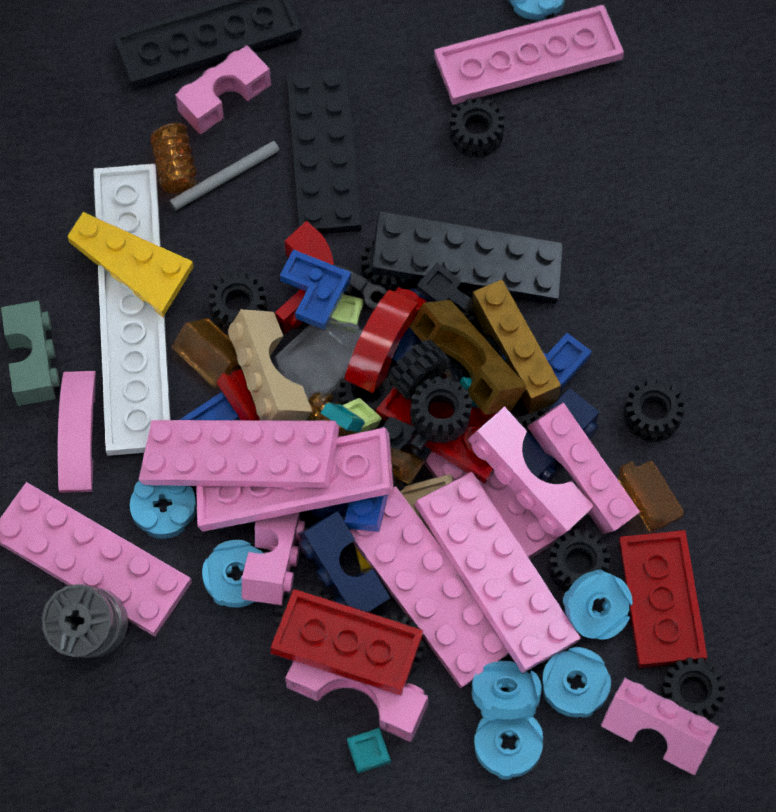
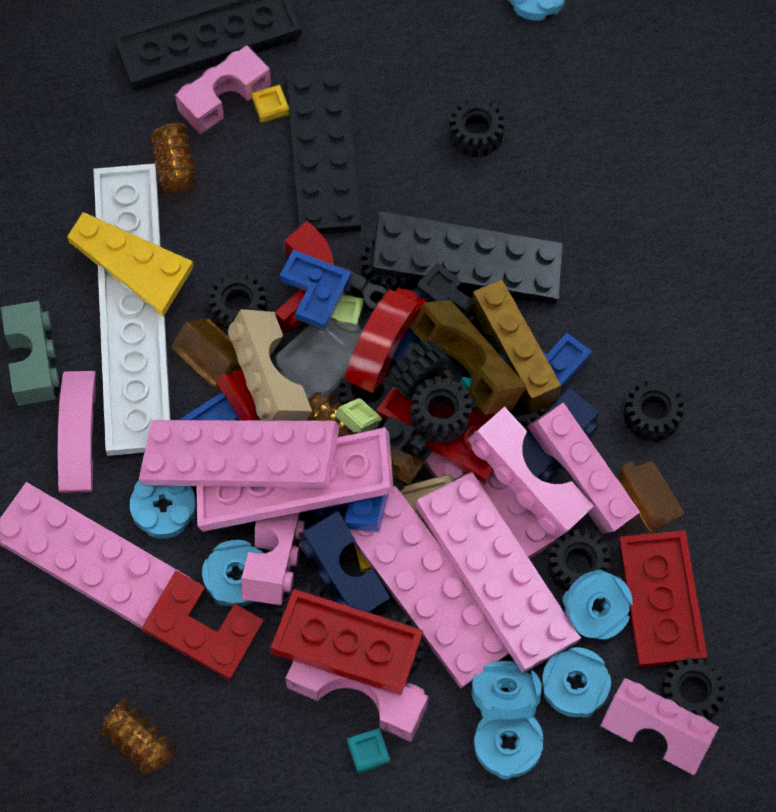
(103, 624): dark grey wheel -> none
(136, 739): none -> clear orange piece
(212, 649): none -> red plate
(224, 175): light grey bar -> none
(270, 103): none -> yellow tile
(343, 417): teal tile -> none
(528, 54): bright pink plate -> none

